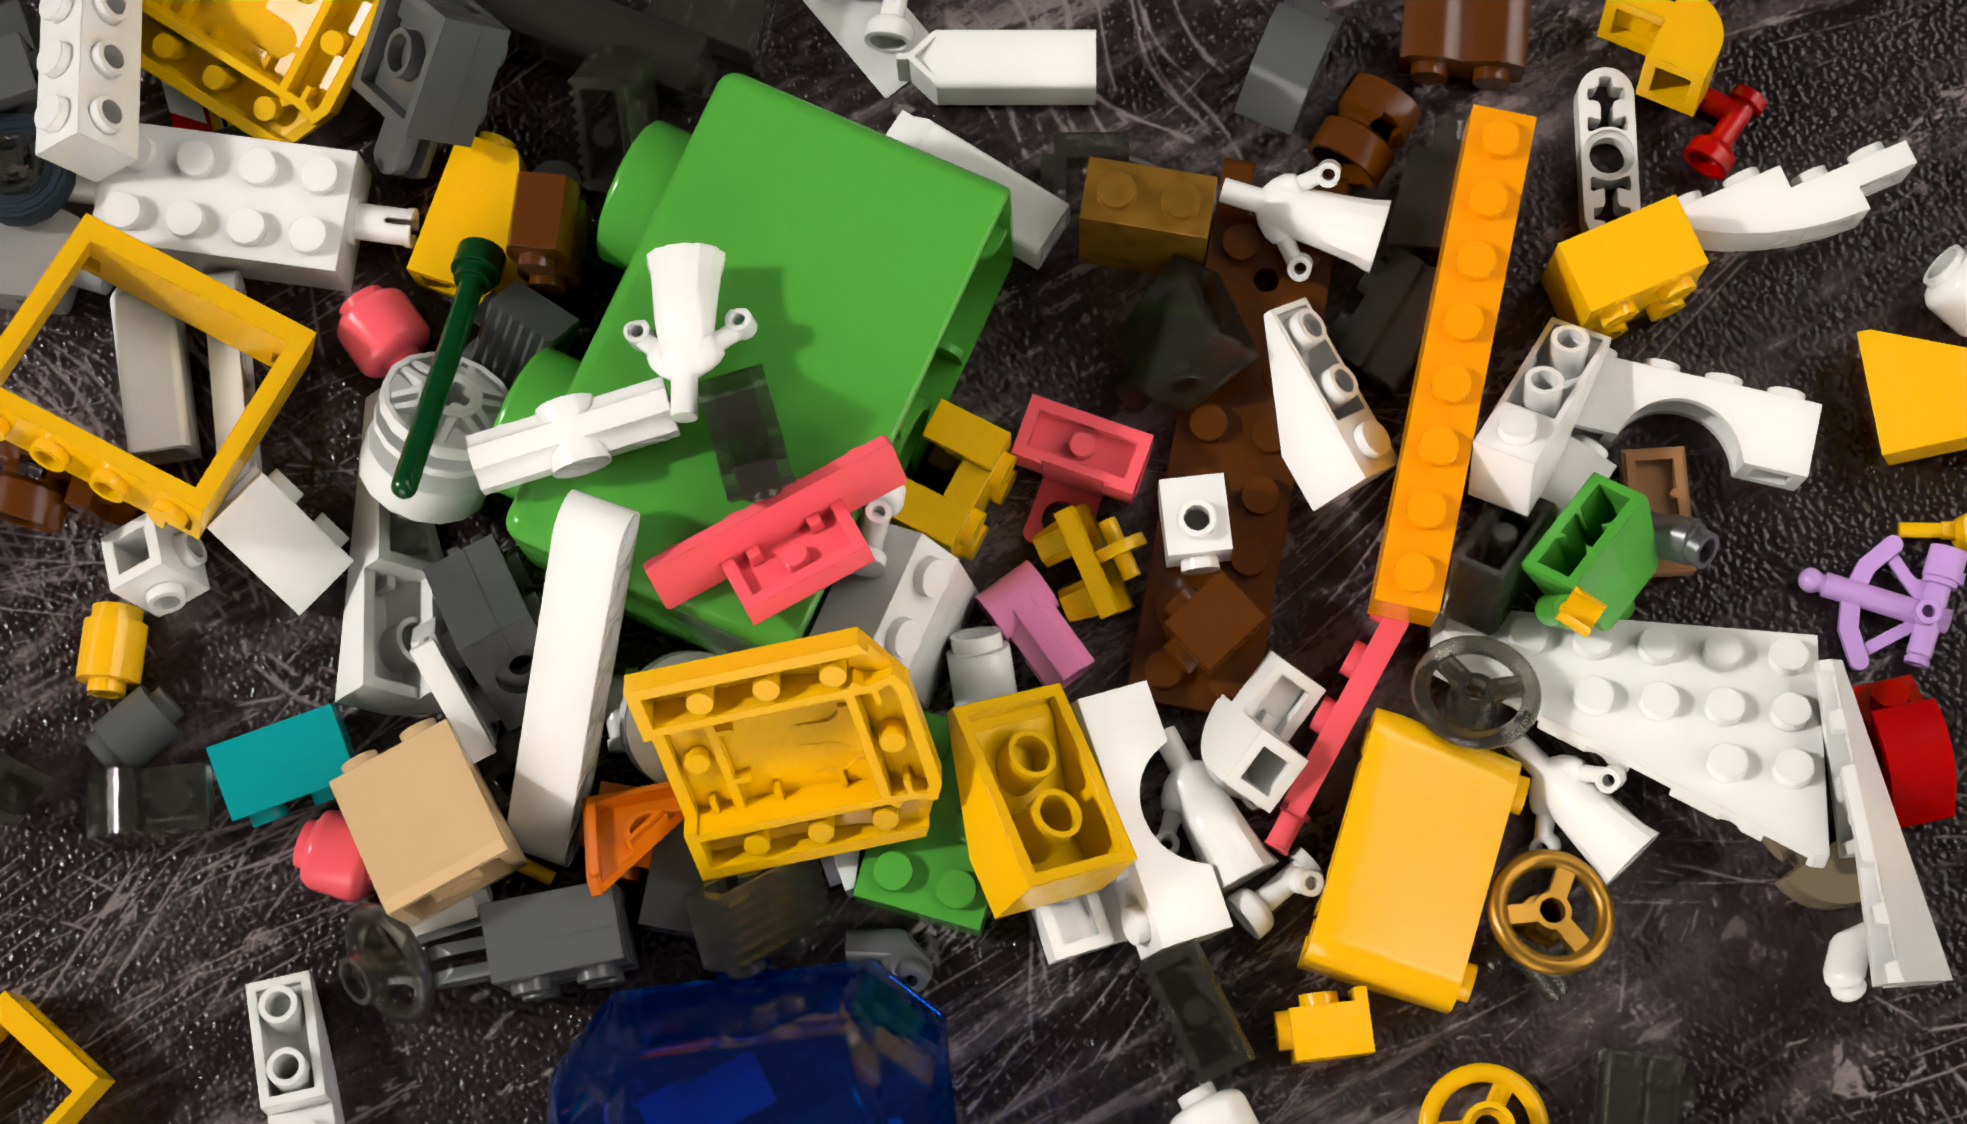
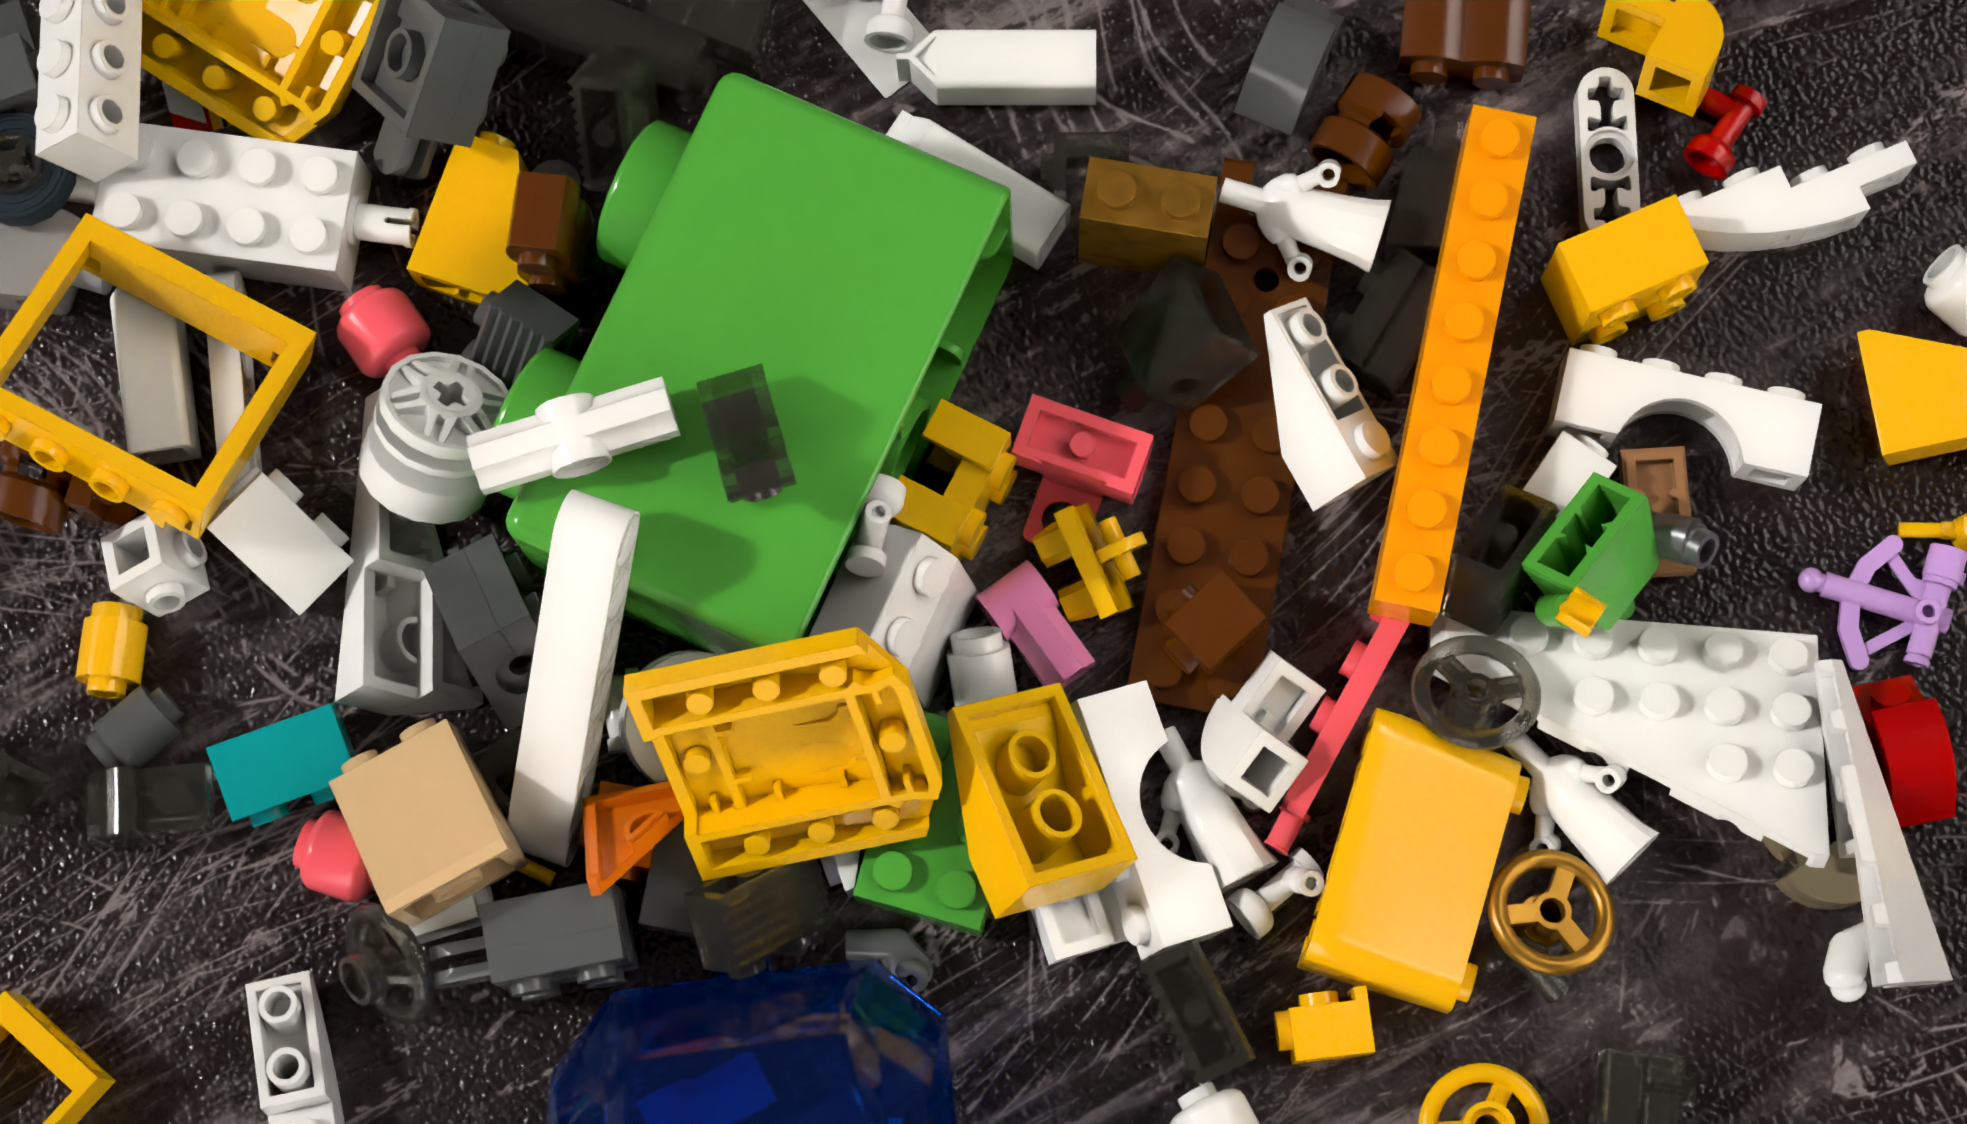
(460, 700): white plate -> none
(476, 270): dark green piece -> none
(685, 313): white piece -> none
(786, 543): coral bracket -> none
(1195, 522): white brick -> none
(1536, 417): white slope -> none

